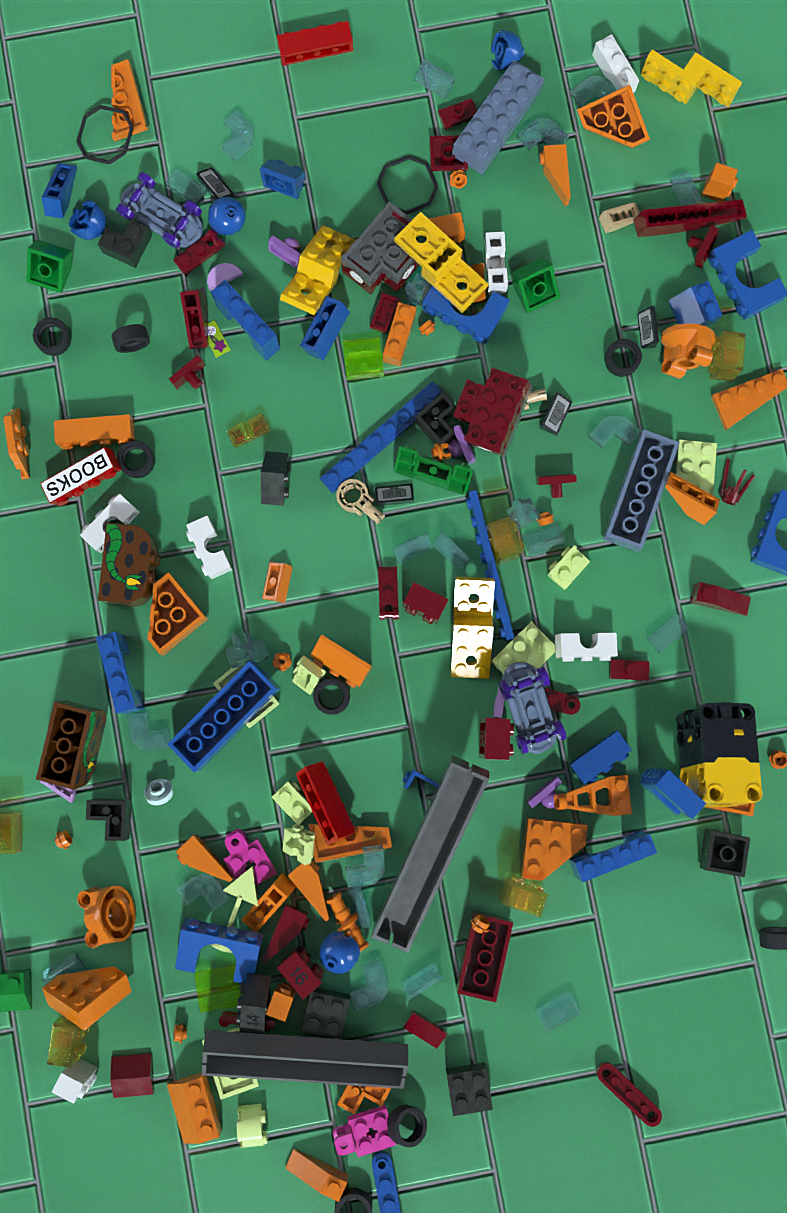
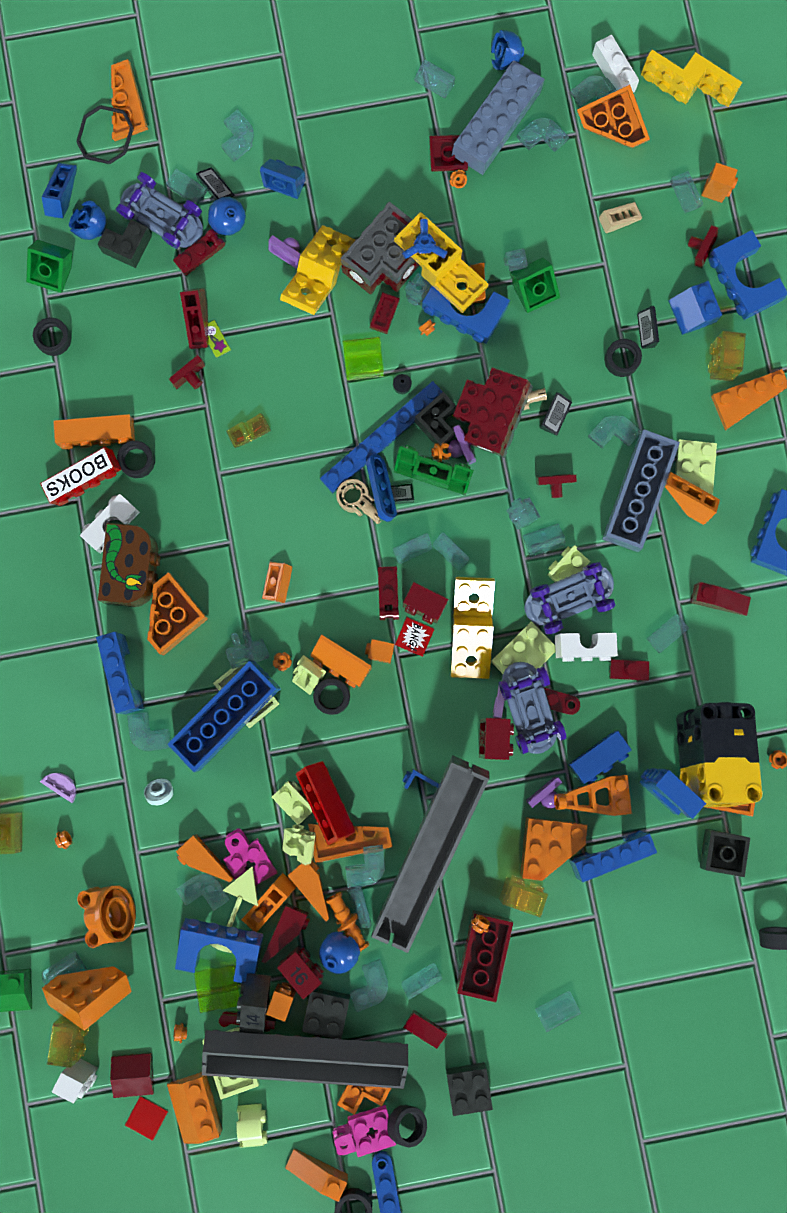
(15, 441): orange wing -> none
(71, 744): reddish brown brick -> none
(117, 817): pearl dark grey brick -> none
(130, 338): black tyre -> none
(146, 1118): none -> red sticker
(200, 533): white arch -> none
(223, 272): lavender tile -> none
(235, 307): blue arch -> none
(274, 475): pearl dark grey brick -> none
(315, 42): red brick -> none
(325, 328): blue brick -> none
(379, 651): none -> orange brick
(381, 488): none -> blue plate
(399, 334): orange brick -> none
(402, 160): black piece -> none
(402, 384): none -> black tile
(414, 636): none -> sticker
(424, 243): none -> blue piece
(451, 225): orange brick -> none
(457, 113): dark red plate -> none
(487, 557): blue plate -> none
(495, 262): white arch -> none
(504, 540): clear yellow brick -> none
(515, 260): none -> clear light blue bracket
(546, 518): orange plate -> none
(556, 170): orange slope -> none
(570, 596): none -> sand blue piece
(629, 1094): dark red plate -> none
(686, 348): orange piece -> none
(687, 217): dark red slope -> none
(732, 495): dark red plant -> none

